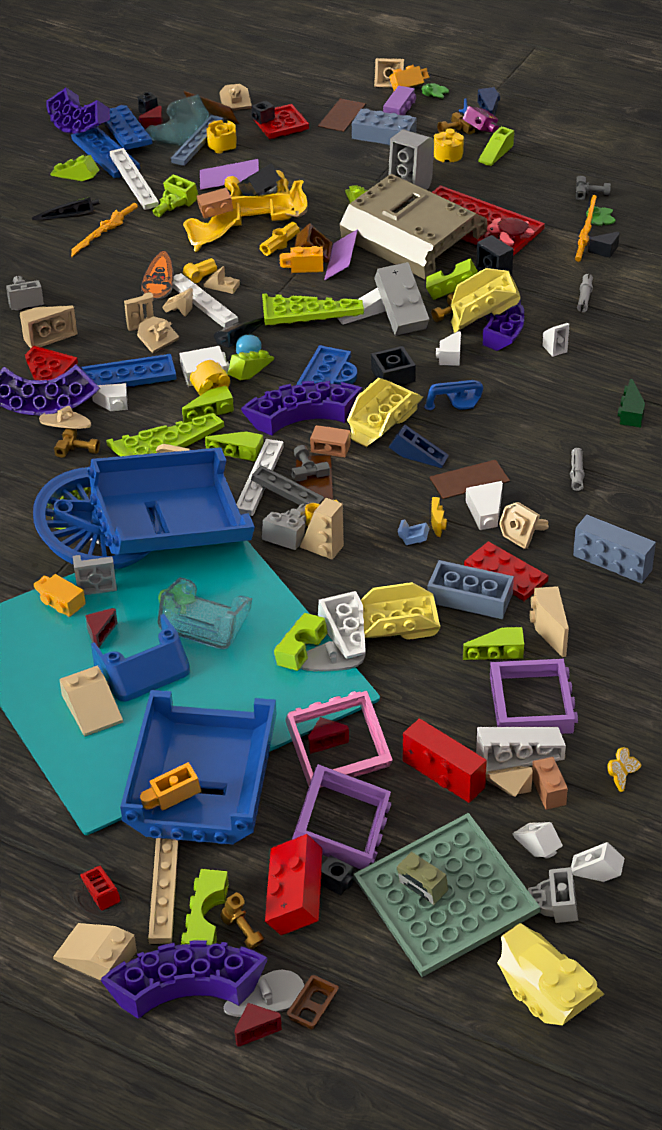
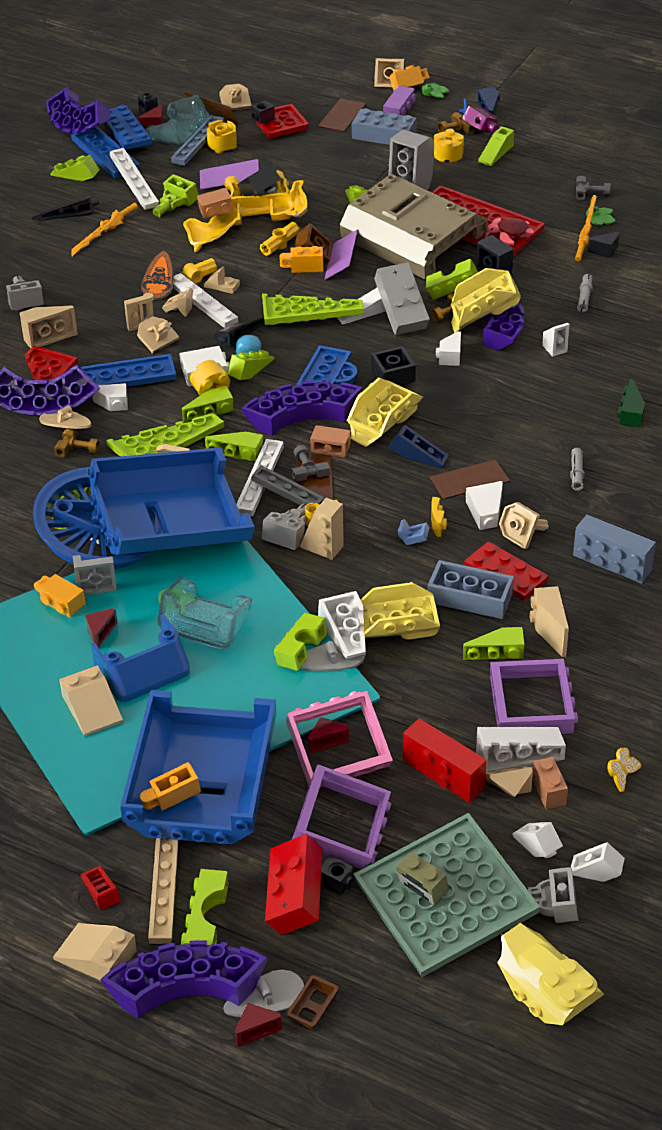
(232, 913): pearl gold bar -> none
(461, 394): blue piece -> none

